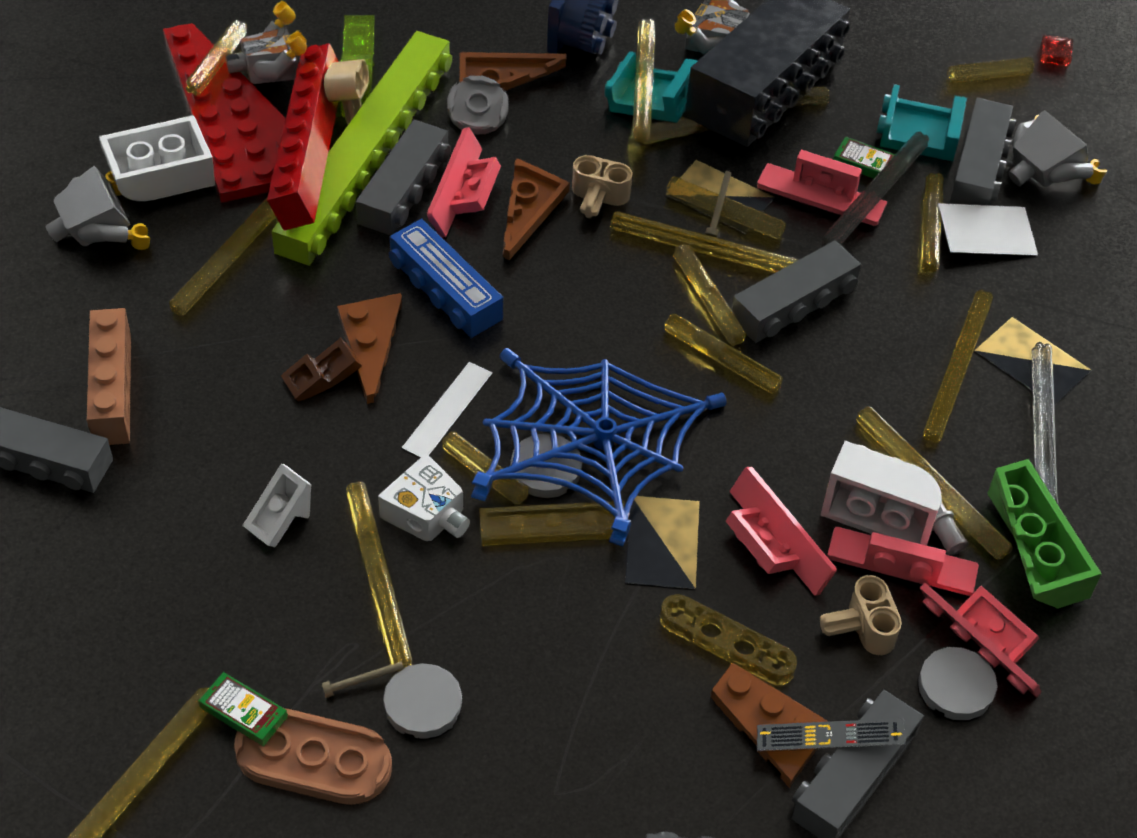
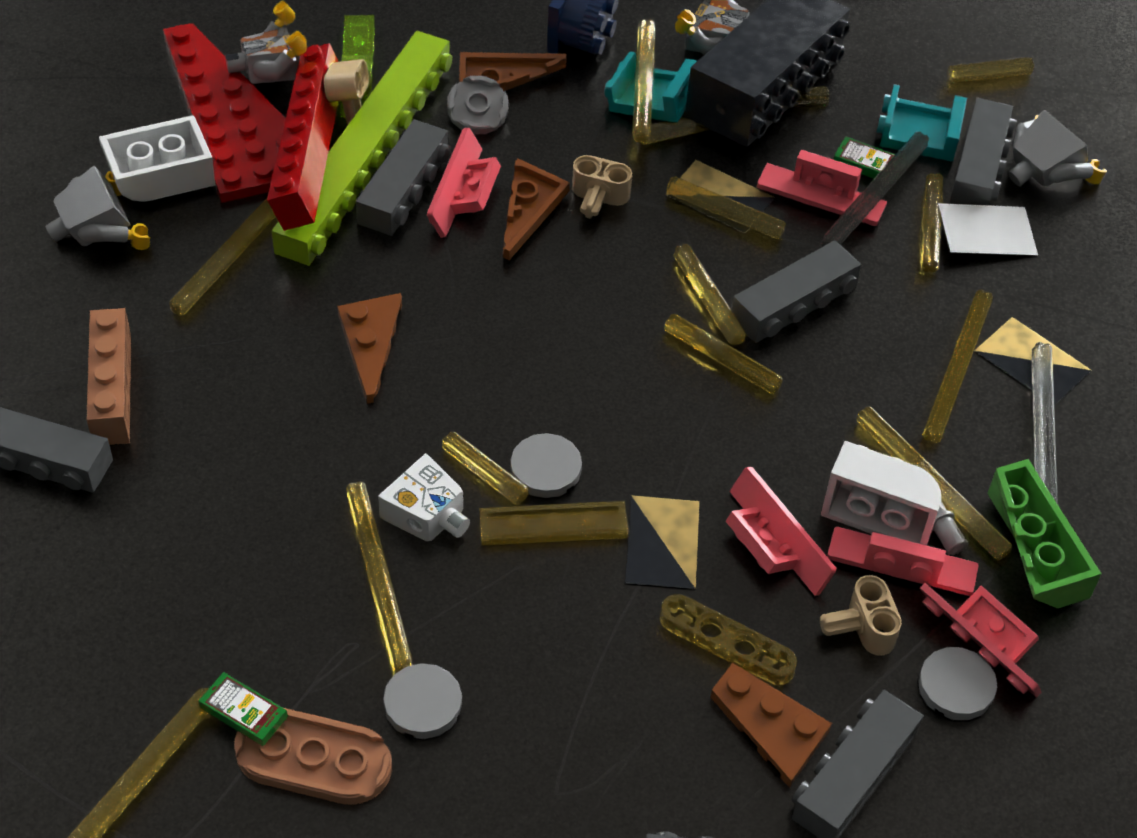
(215, 58): clear yellow axle -> none
(280, 502): white slope -> none
(316, 375): reddish brown slope -> none
(330, 688): dark tan piece -> none
(446, 278): blue brick -> none
(447, 410): white sticker -> none
(601, 433): blue animal -> none
(700, 242): clear yellow axle -> none
(712, 231): dark tan piece -> none
(831, 734): dark grey sticker -> none
(1056, 50): clear red tile -> none

